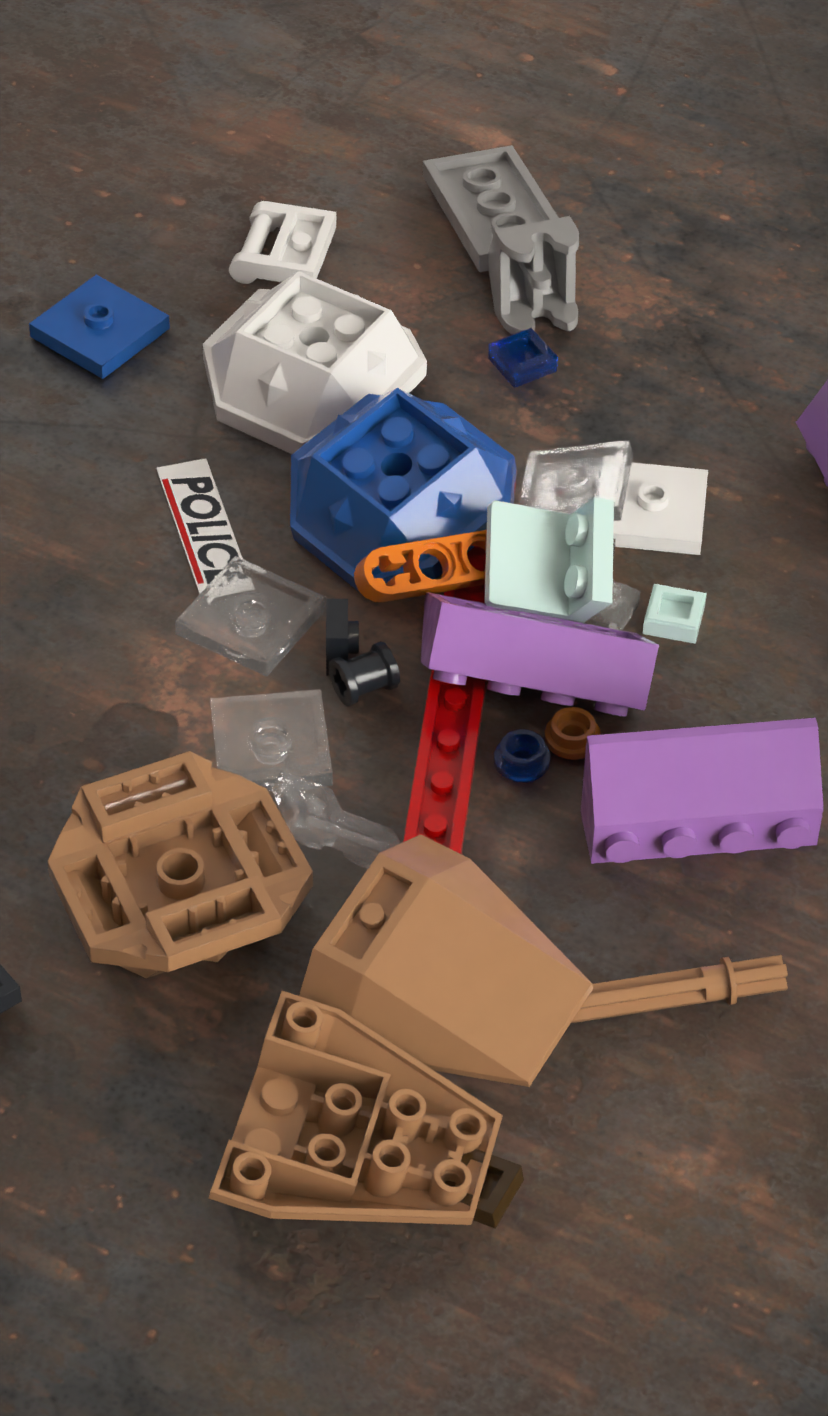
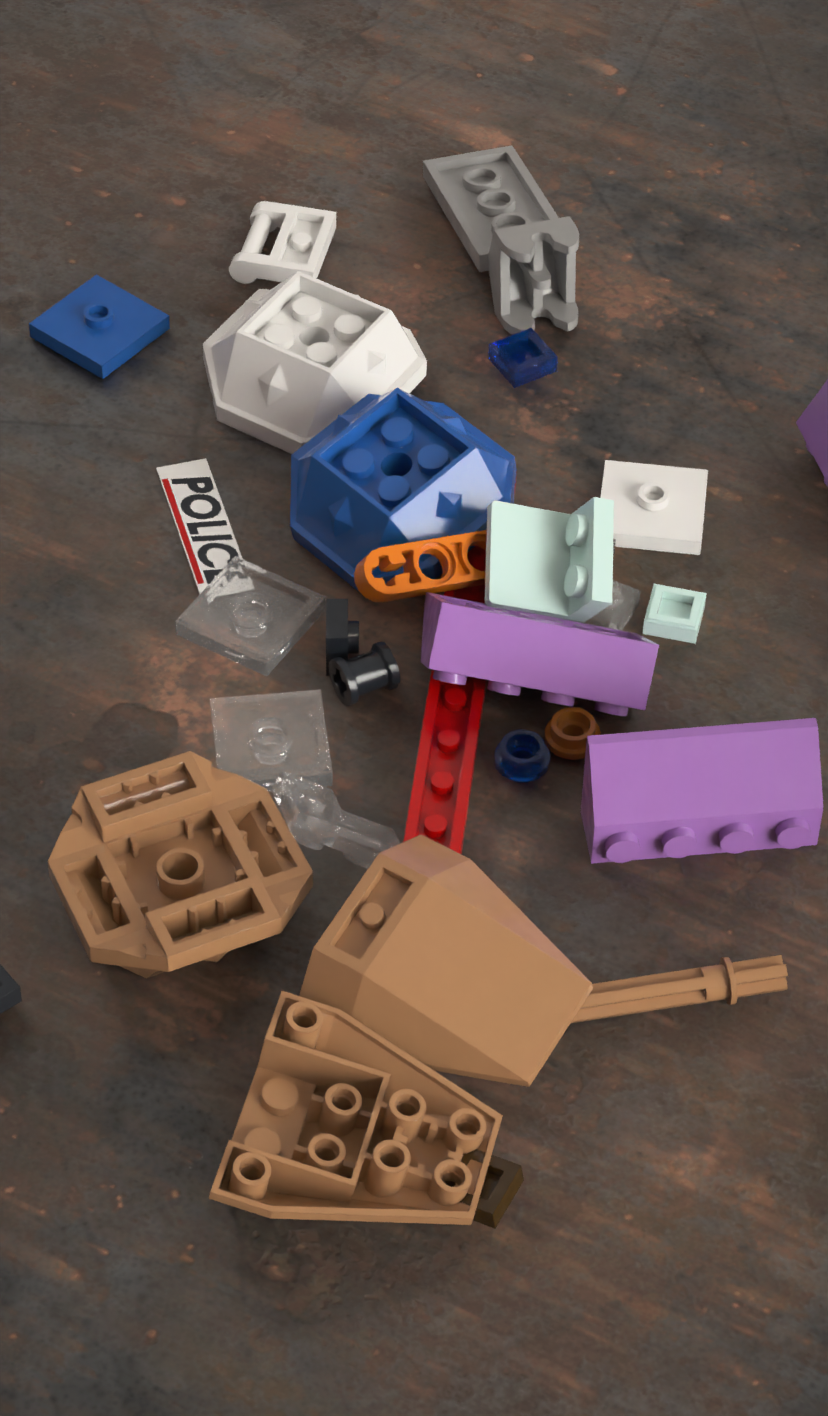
(573, 475): clear plate -> none

